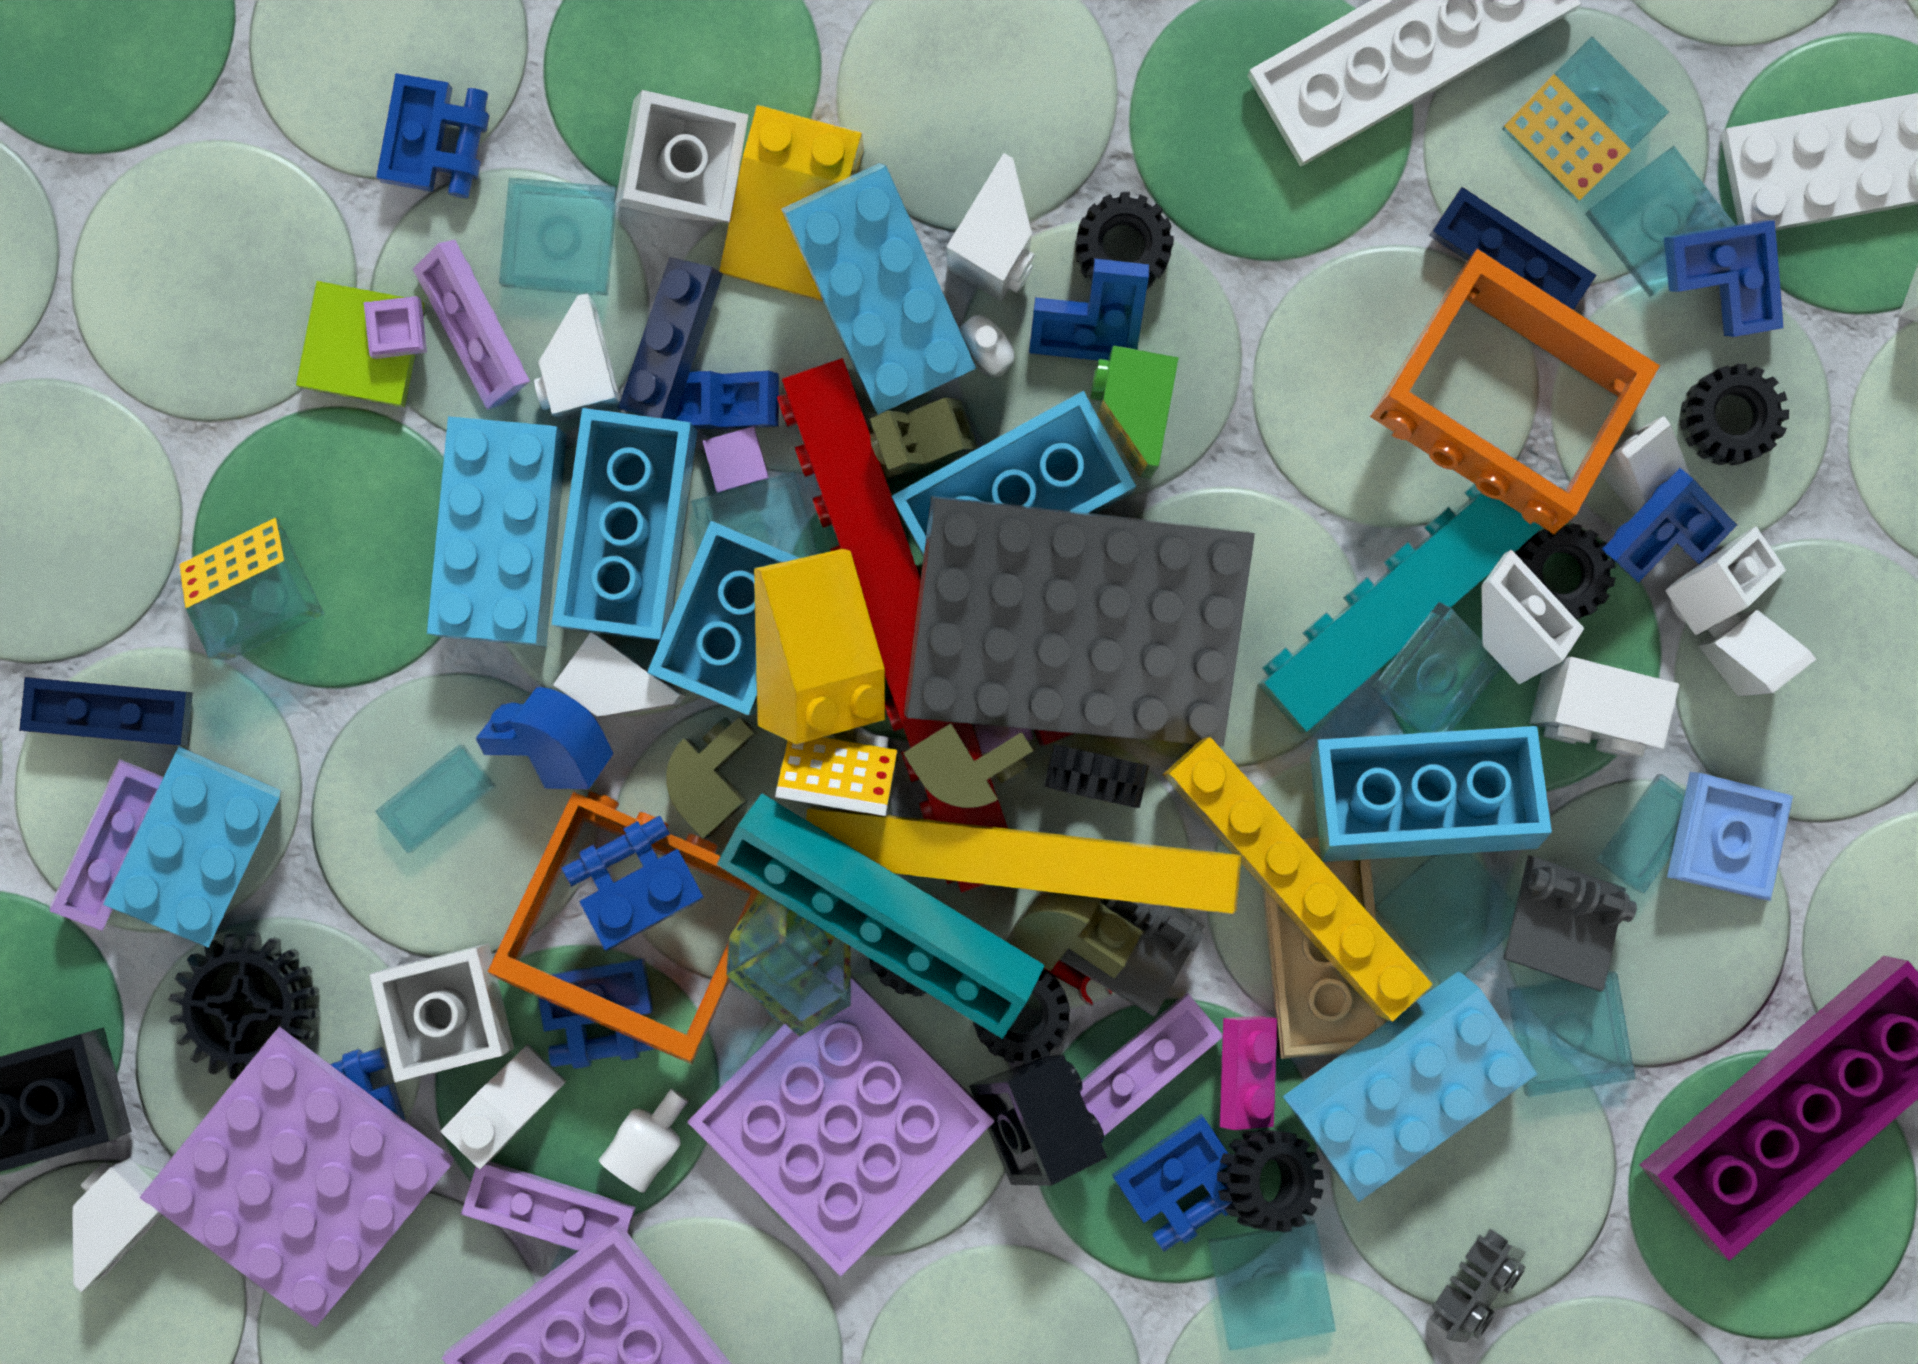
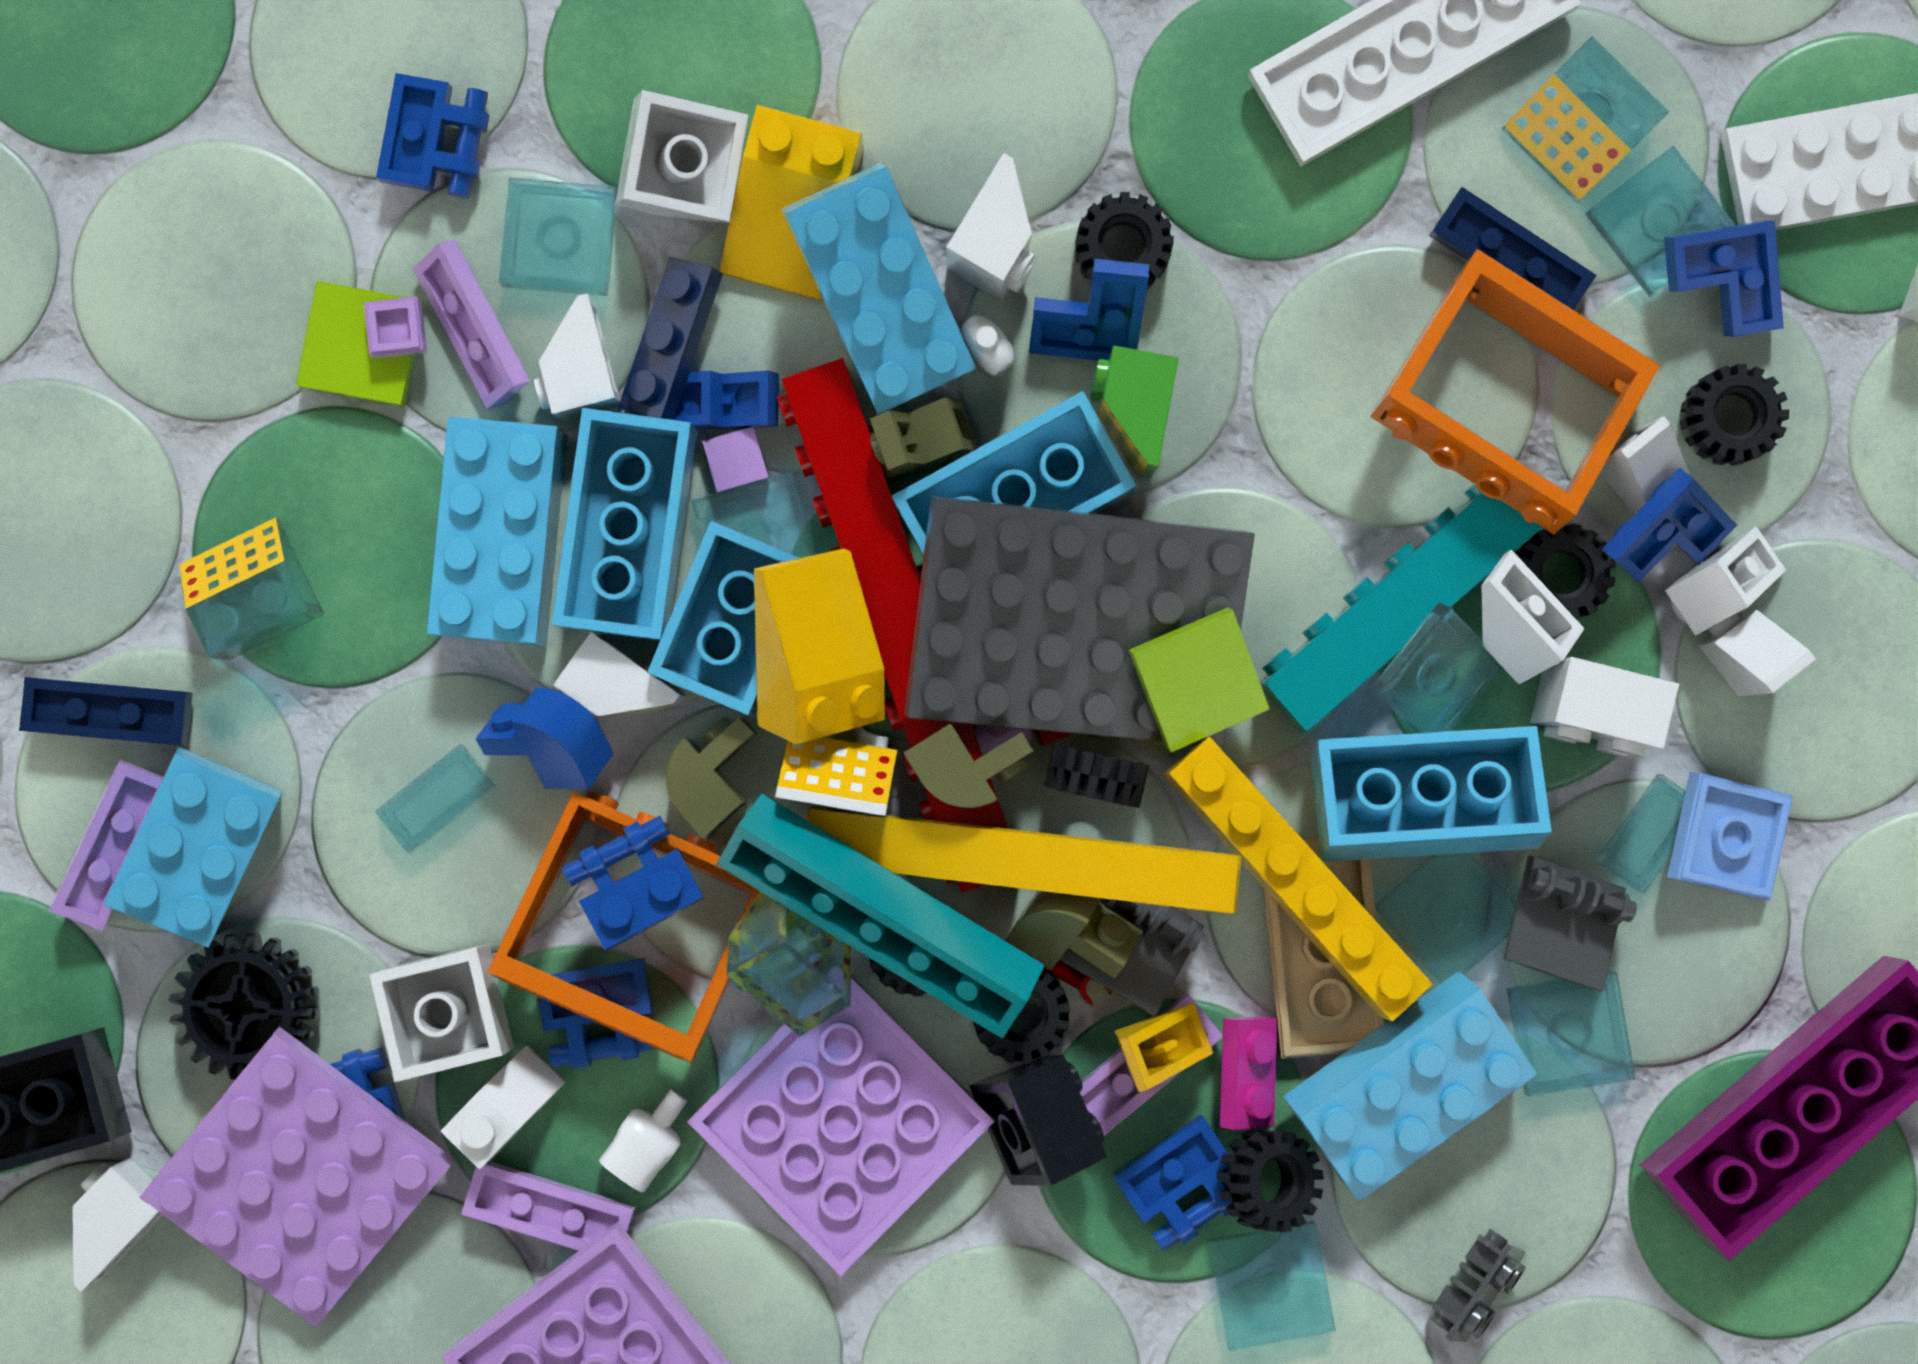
(1163, 1045): none -> yellow slope
(1199, 679): none -> lime tile

